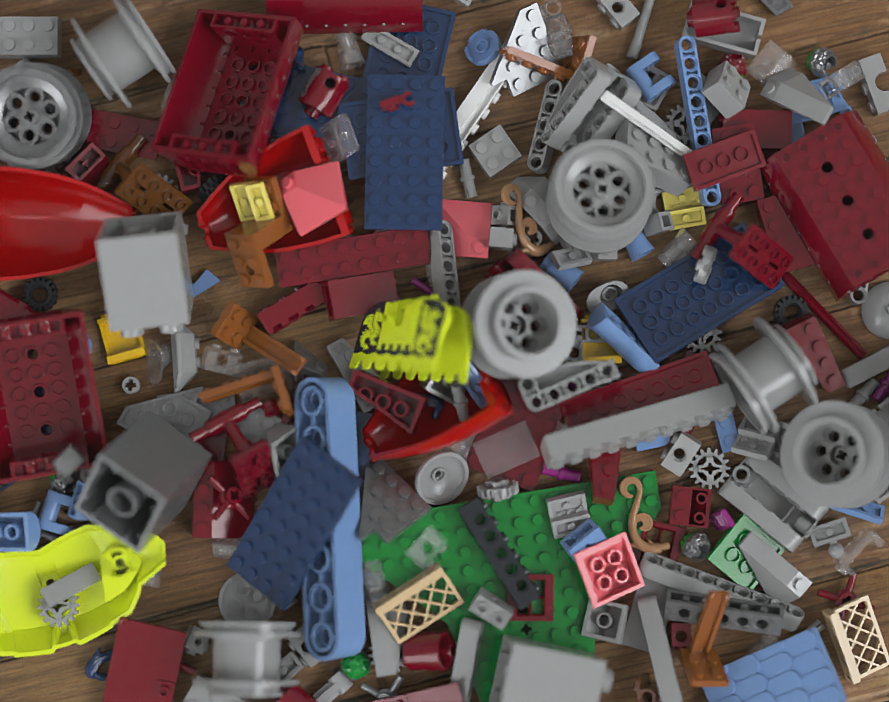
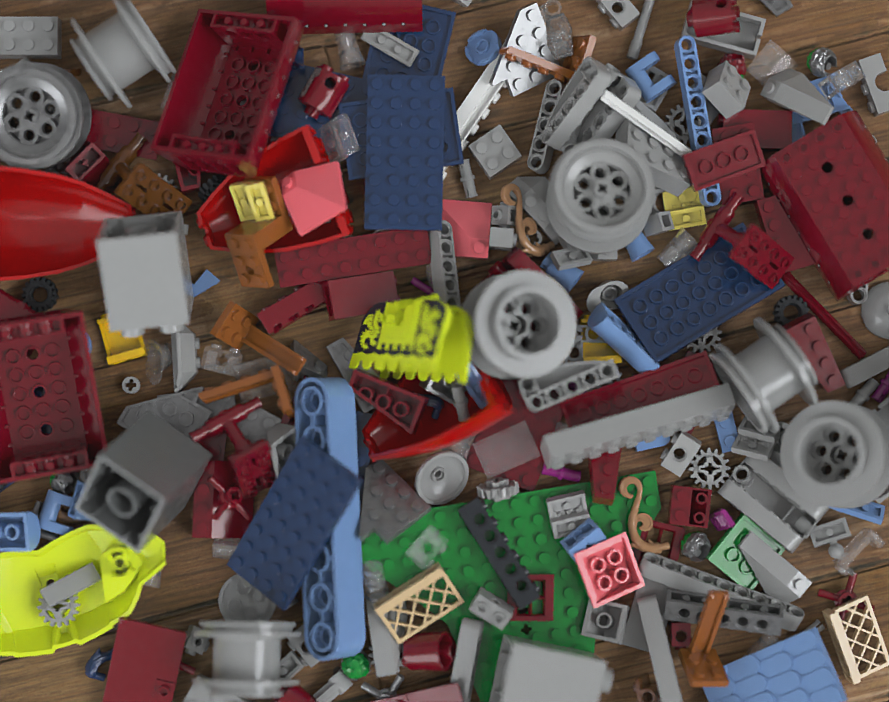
(68, 460): flat silver brick -> none
(270, 408): dark red bush -> none
(392, 104): dark red plate -> none
(705, 265): light grey plate -> none

